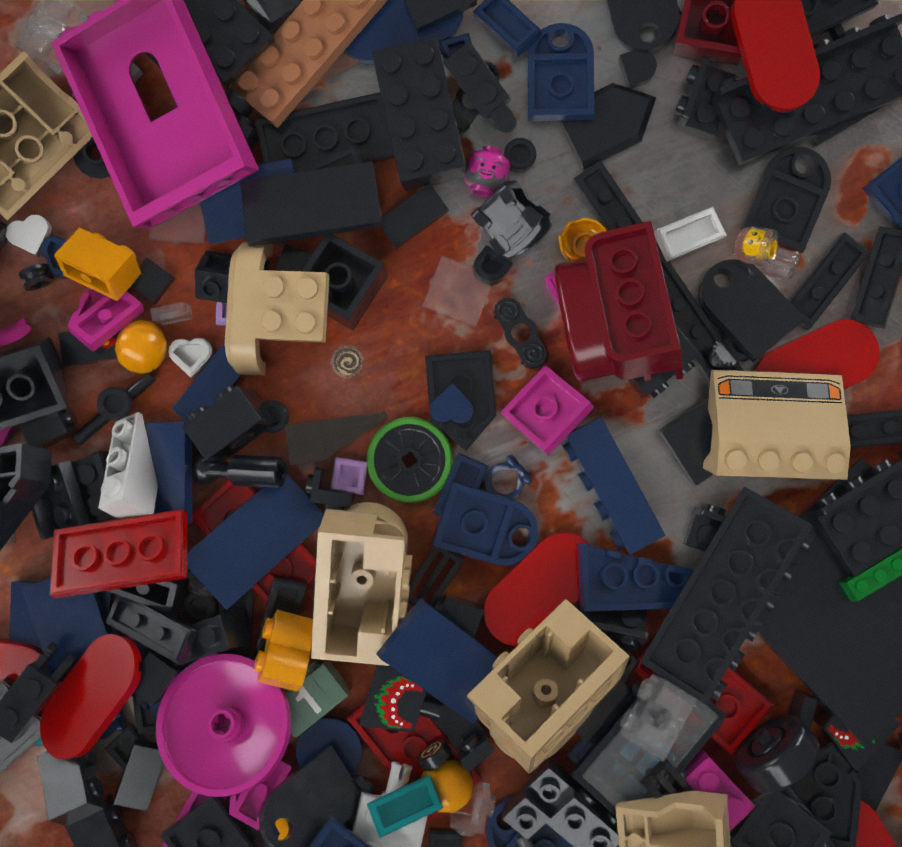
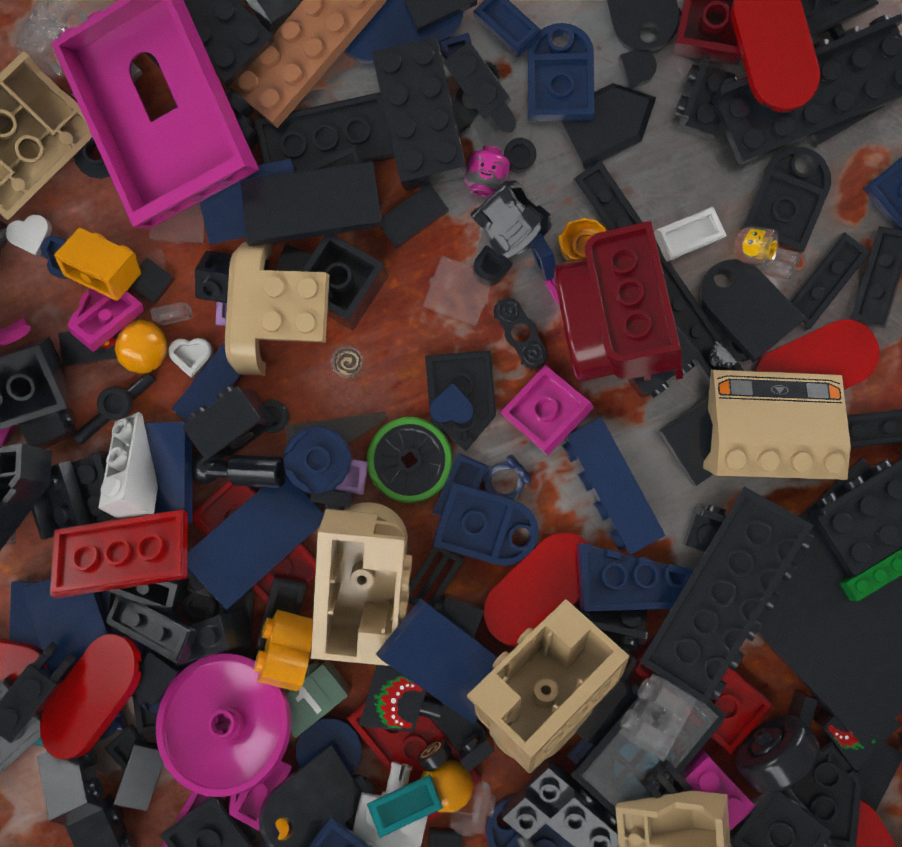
(36, 277): black bush -> none
(317, 459): none -> dark blue tile
(543, 256): none -> dark blue tile

